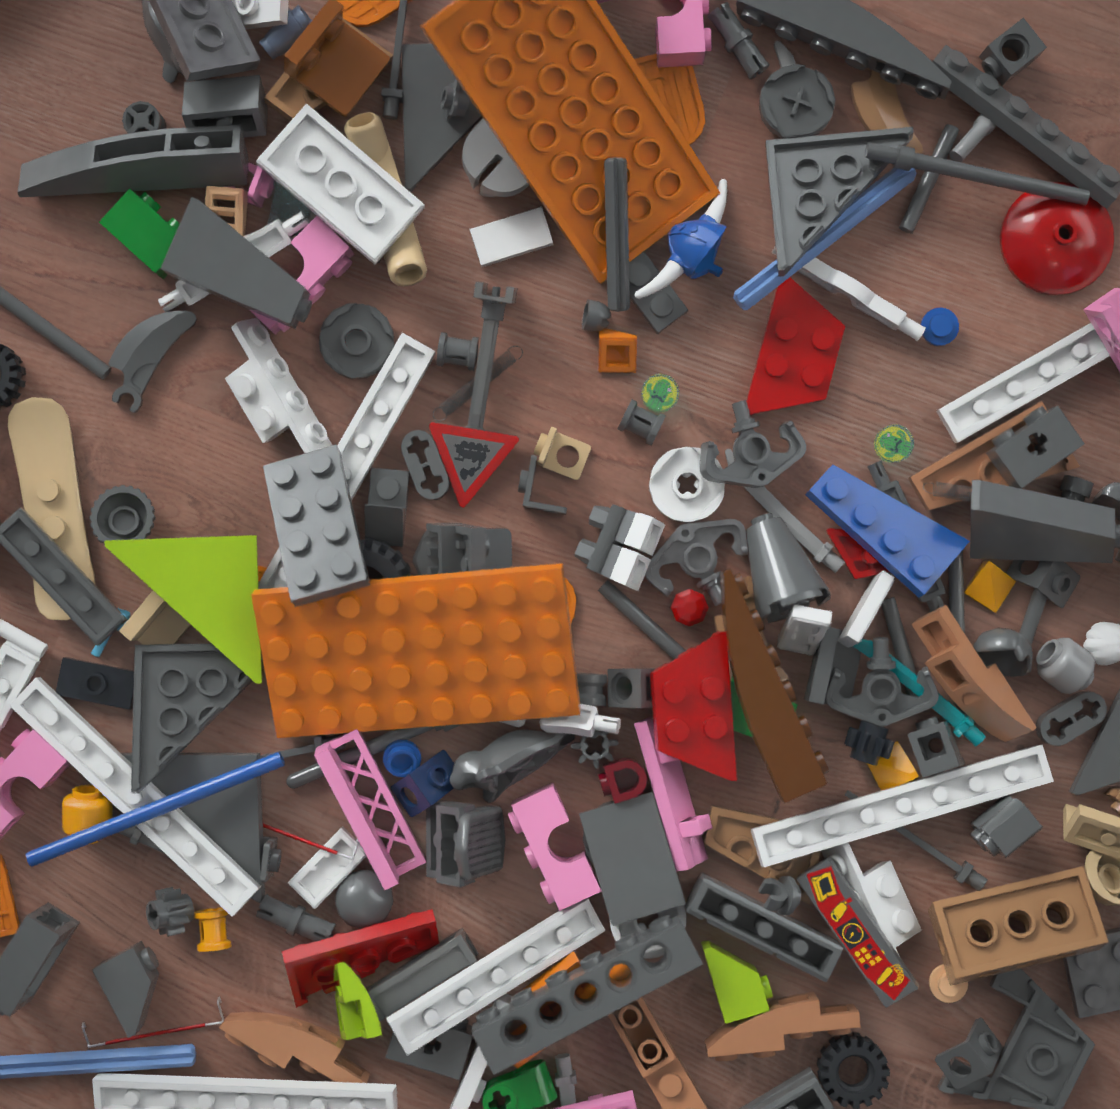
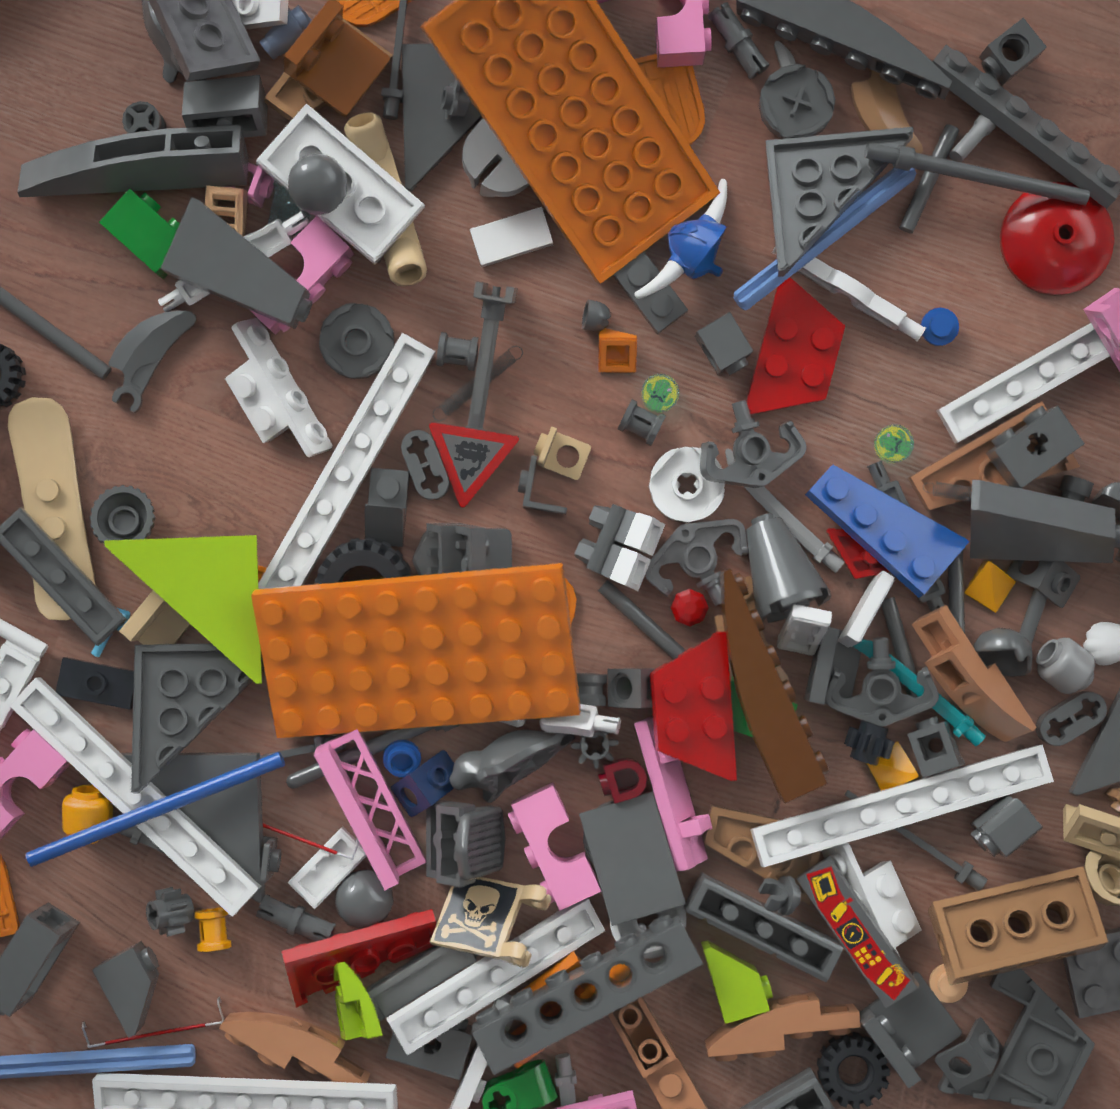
(316, 526): plate -> none
(317, 184): none -> dark grey hair
(482, 918): none -> flag
(617, 234): dark grey axle -> none
(724, 345): none -> dark grey brick
(910, 1029): none -> dark grey bracket

